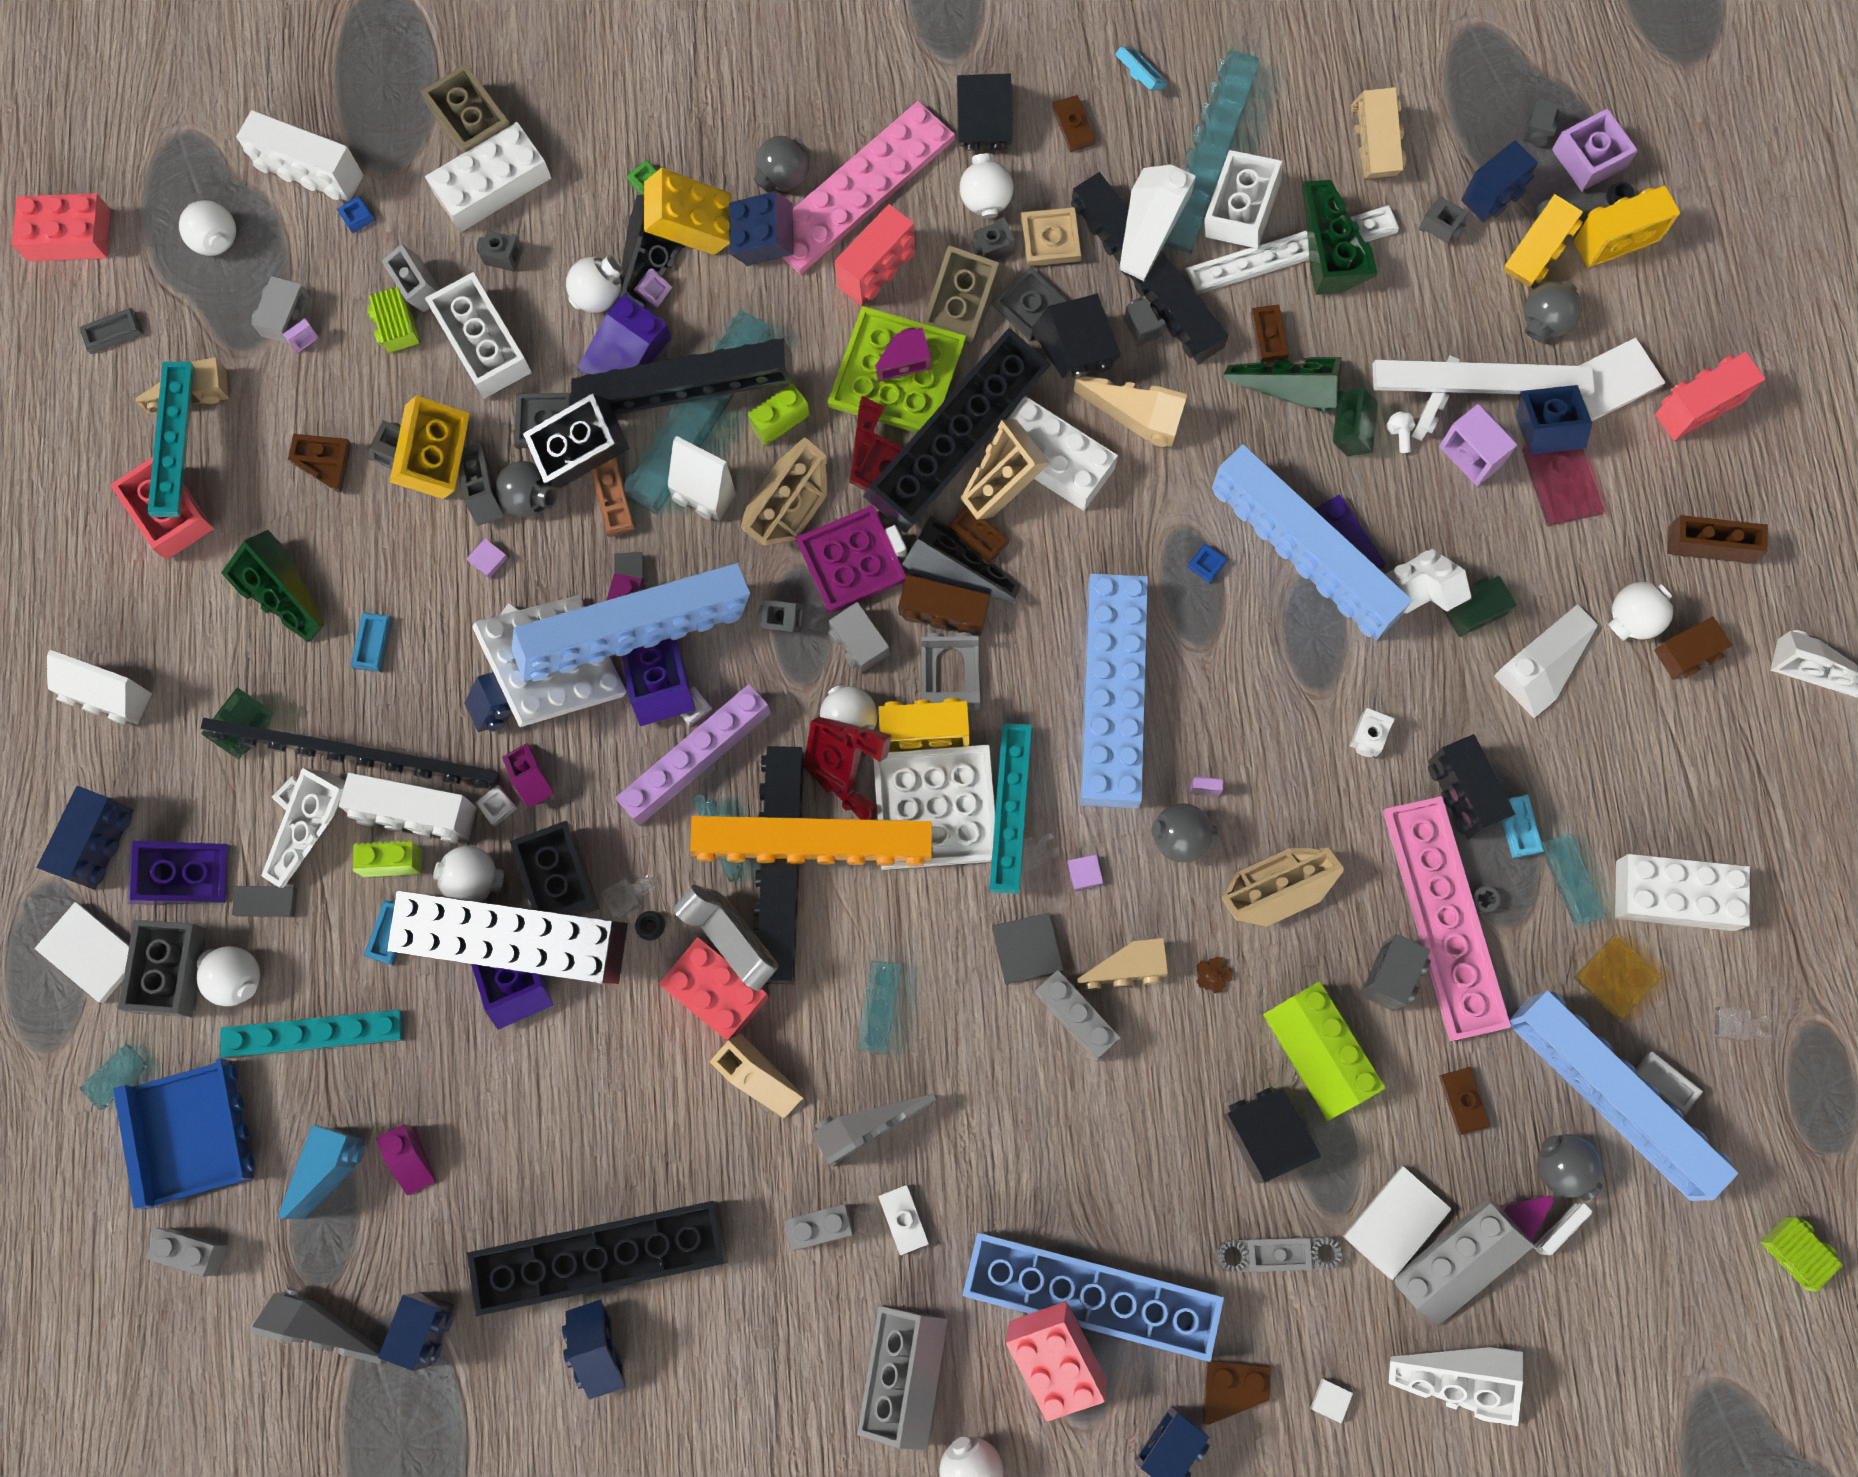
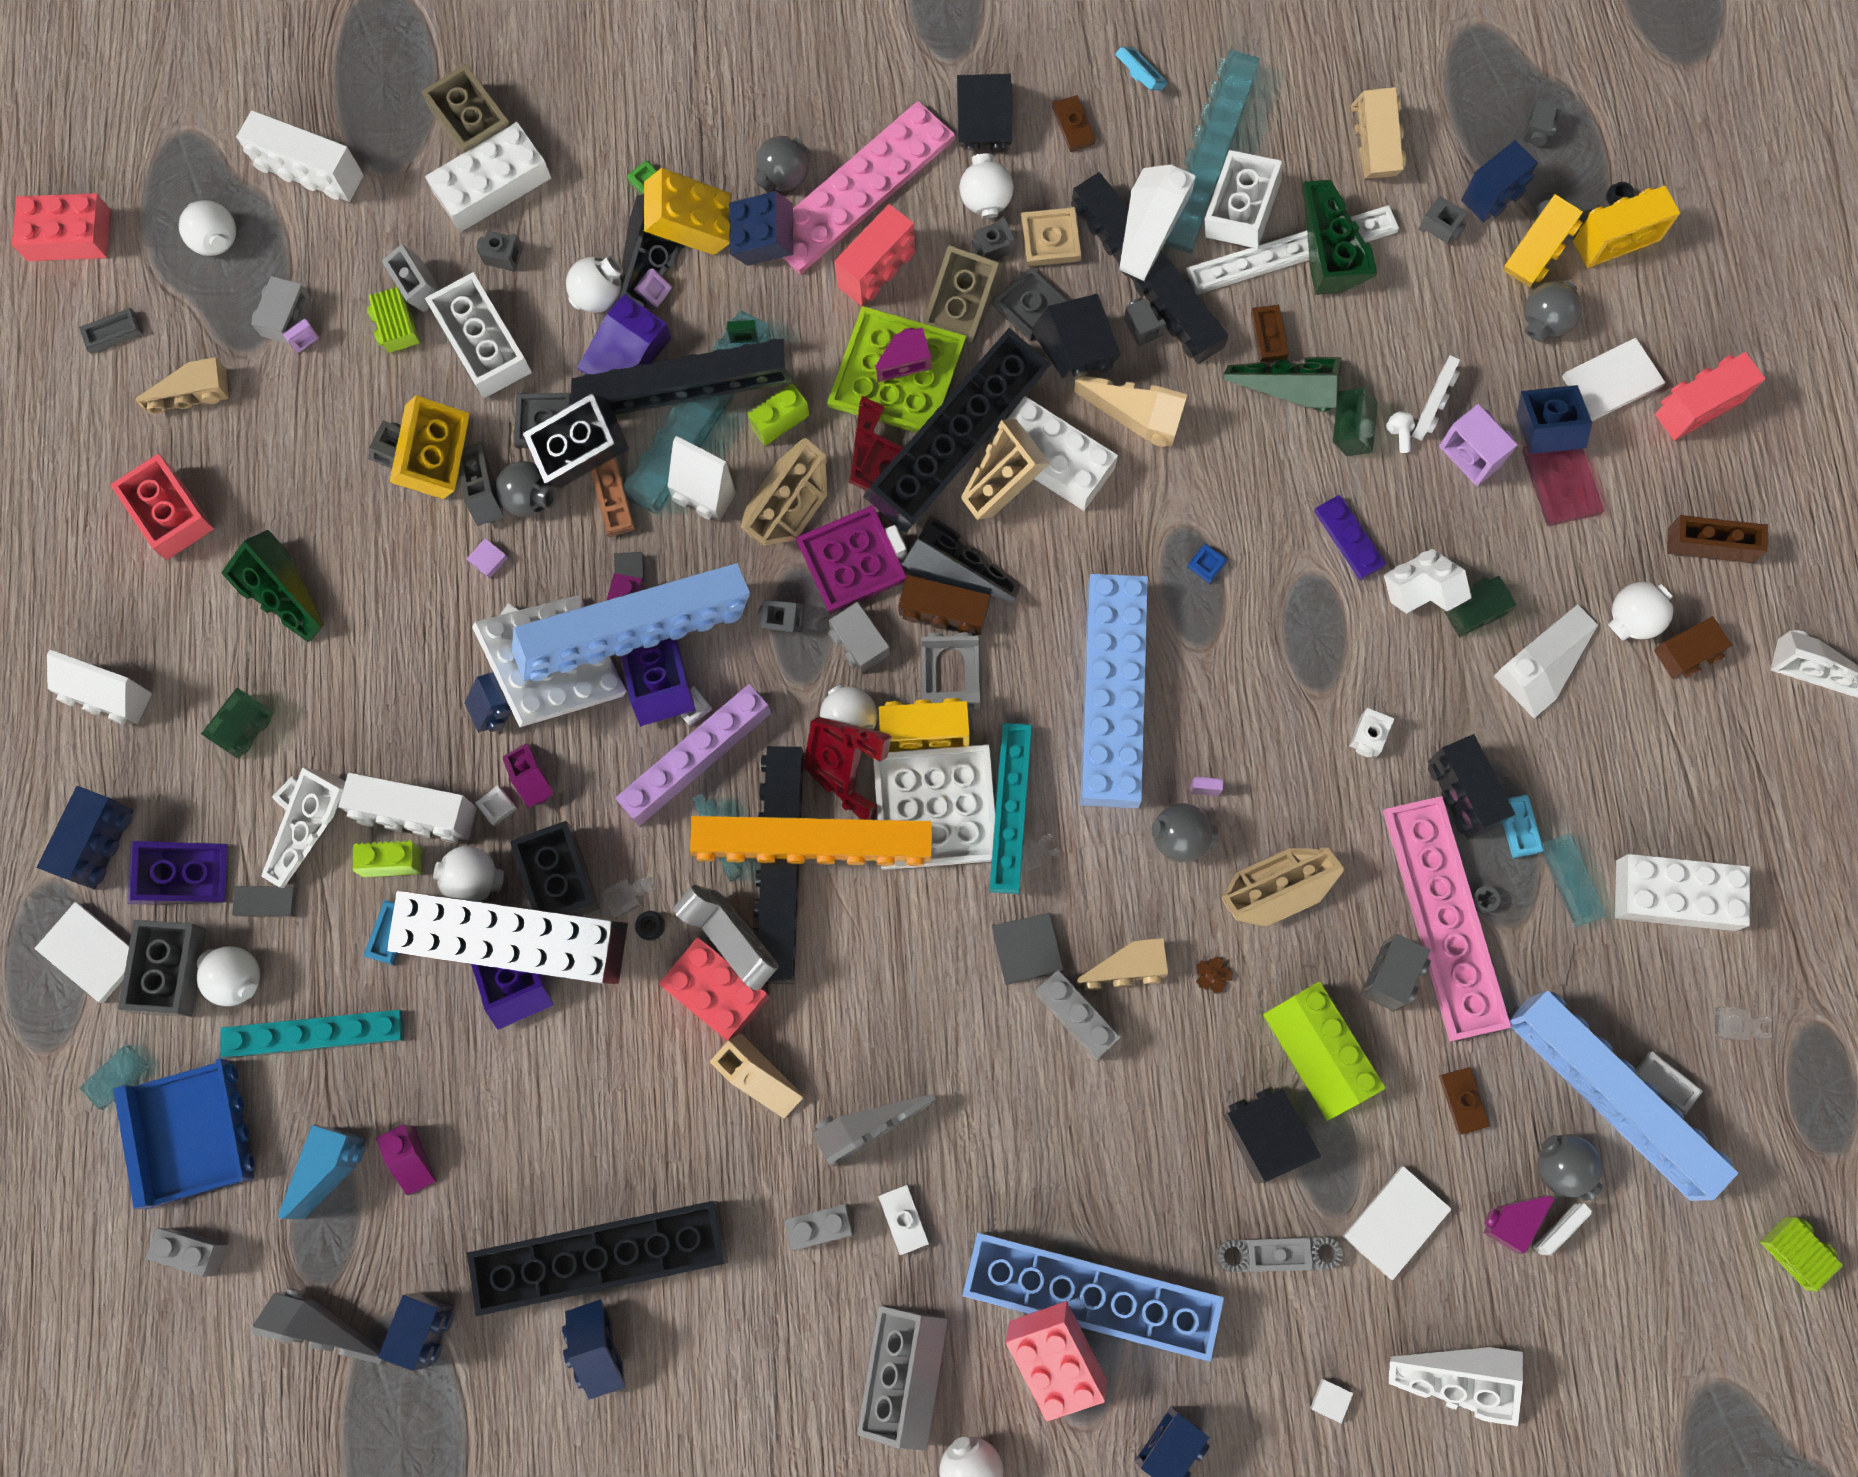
(171, 439): teal plate -> none
(321, 458): reddish brown wing -> none
(339, 751): black plate -> none
(355, 214): blue tile -> none
(371, 642): dark azure tile -> none
(742, 331): none -> dark green tile
(878, 1007): clear light blue plate -> none
(978, 534): reddish brown plate -> none
(1085, 872): lavender tile -> none
(1233, 1389): reddish brown wing -> none
(1309, 543): light blue brick -> none
(1462, 1261): light grey slope -> none
(1478, 377): white tile -> none
(1594, 149): lavender brick -> none
(1617, 977): clear yellow plate -> none

